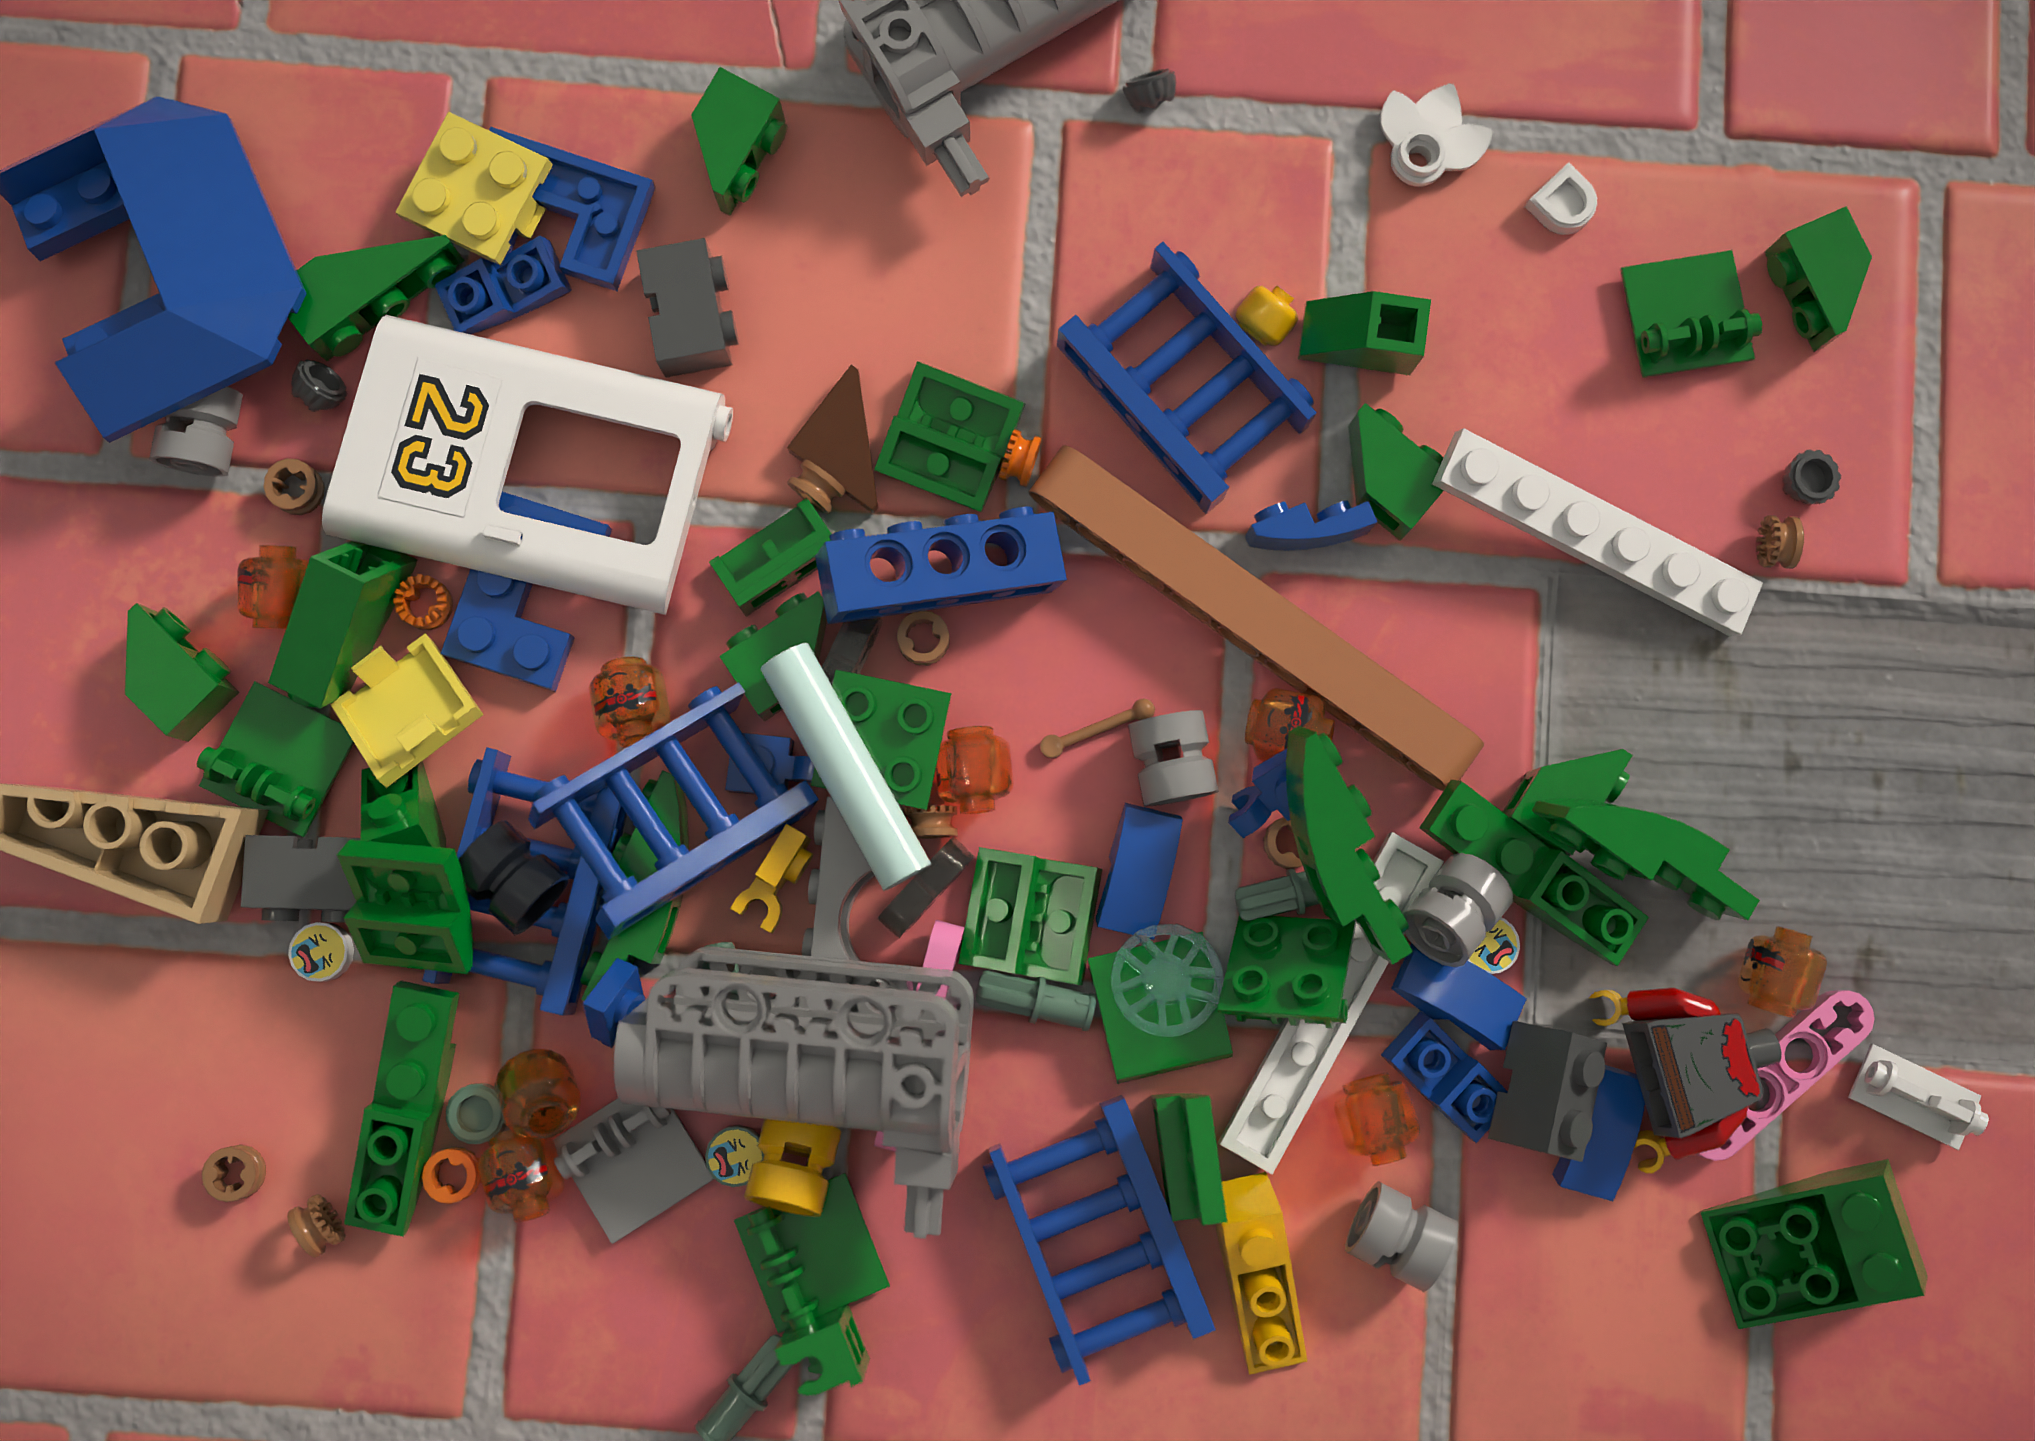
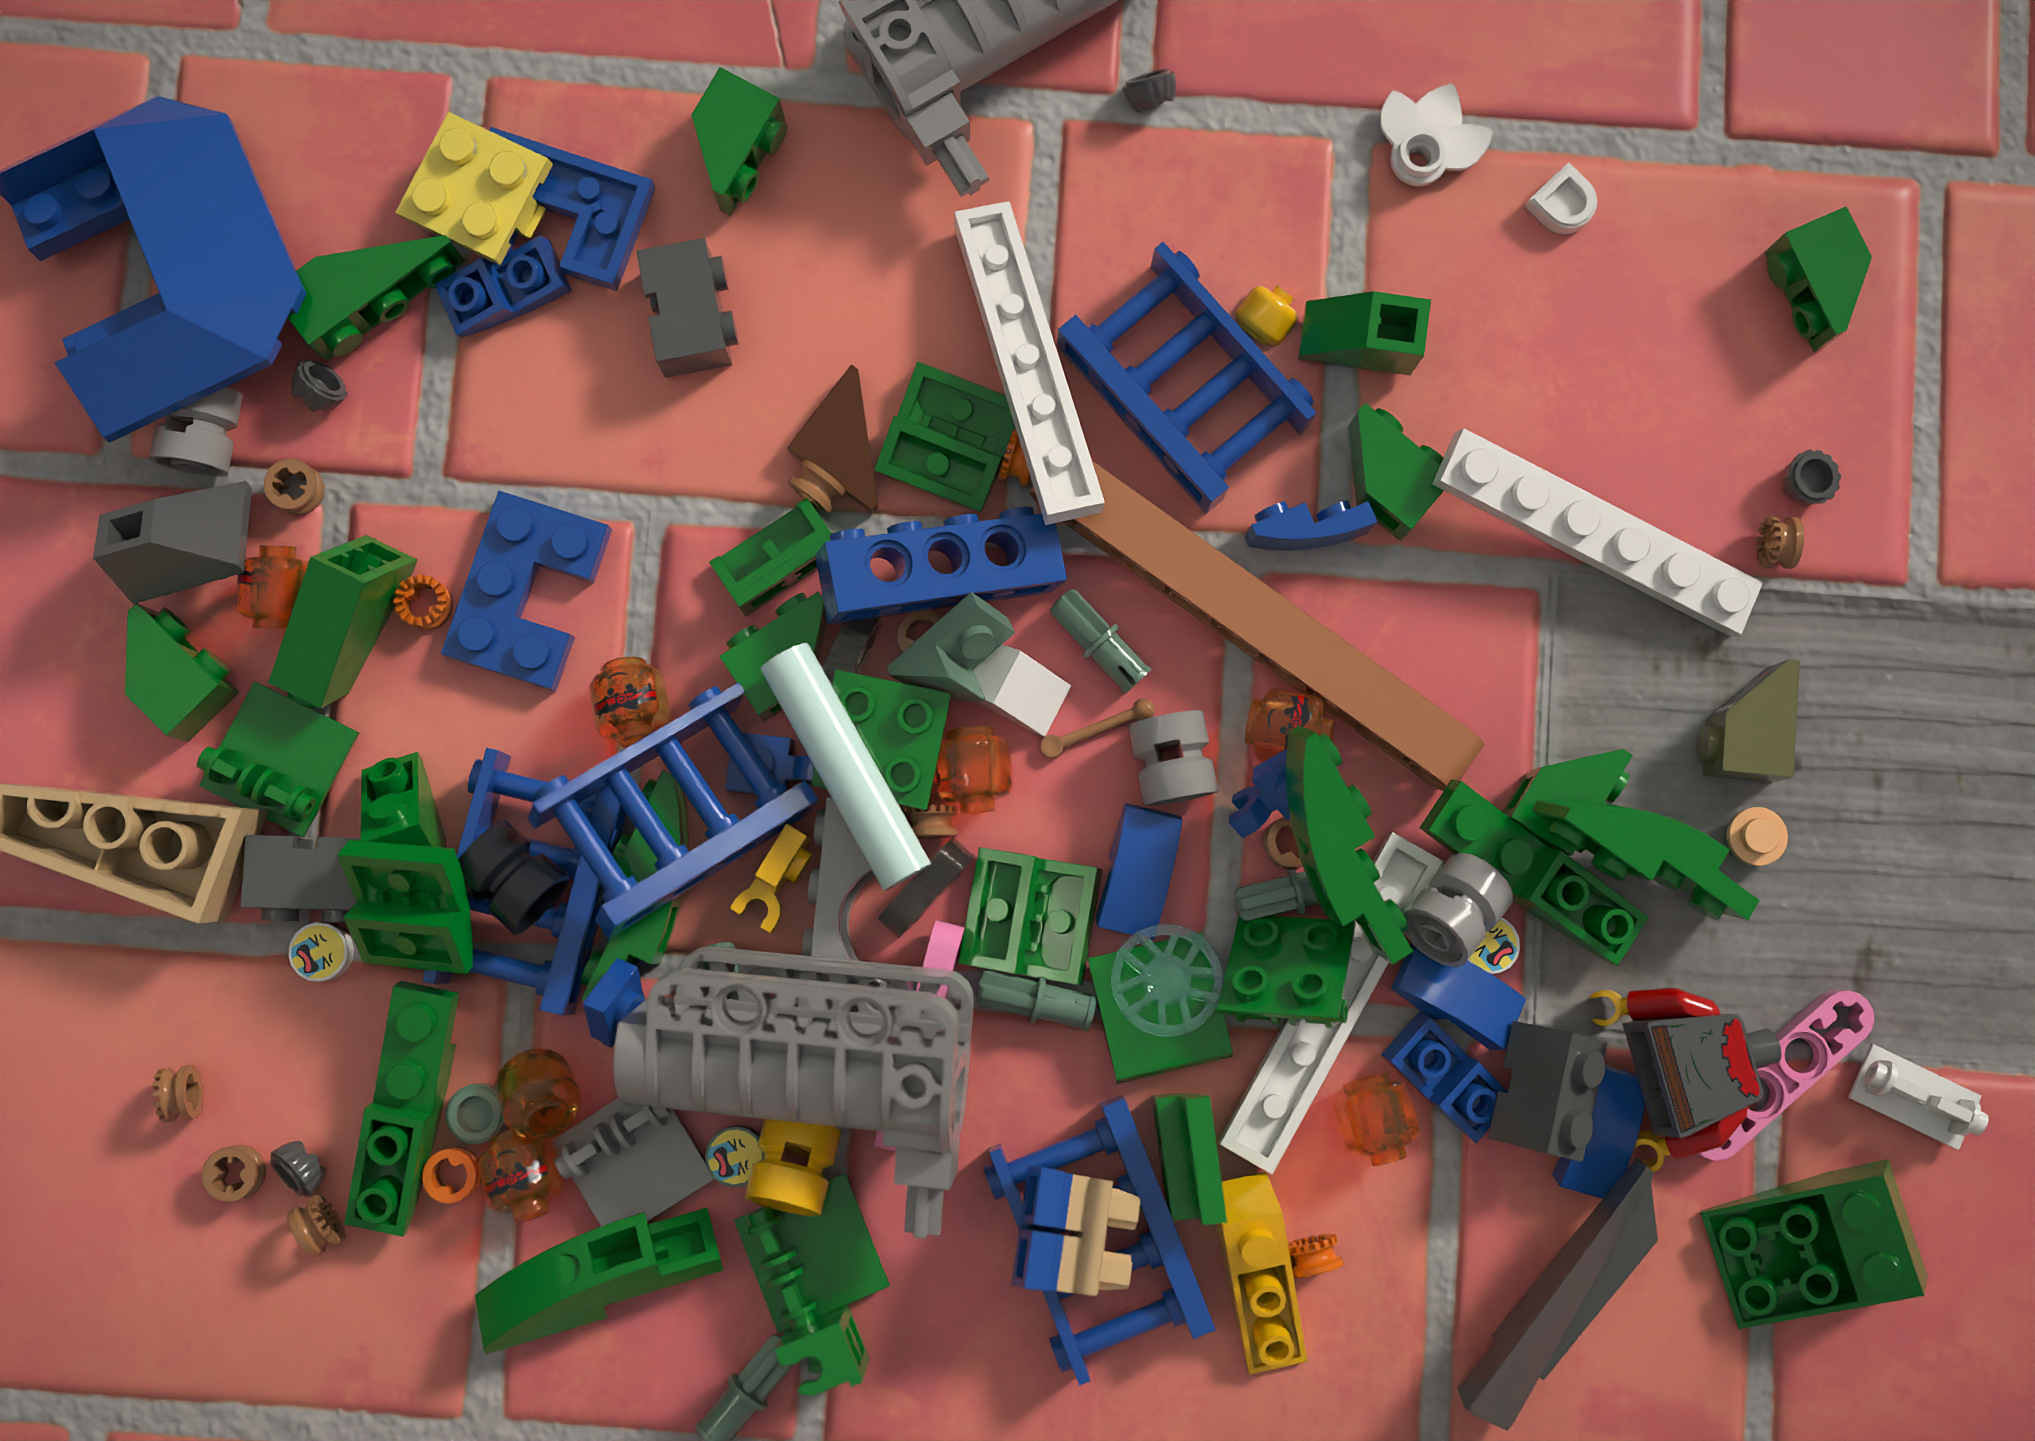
(175, 541): none -> dark grey slope
(178, 1093): none -> medium nougat bush
(297, 1168): none -> dark grey piece
(404, 708): light yellow piece -> none
(436, 445): white piece -> none
(595, 1269): none -> green slope
(953, 648): none -> sand green slope
(1021, 689): none -> white slope
(1028, 363): none -> white plate
(1078, 1260): none -> hips
(1099, 640): none -> sand green axle
(1314, 1256): none -> orange bush
(1407, 1239): light grey wheel -> none
(1564, 1299): none -> dark grey wedge
(1689, 314): green hinge -> none
(1755, 729): none -> olive slope
(1757, 836): none -> light nougat plate
(1782, 972): clear orange head -> none

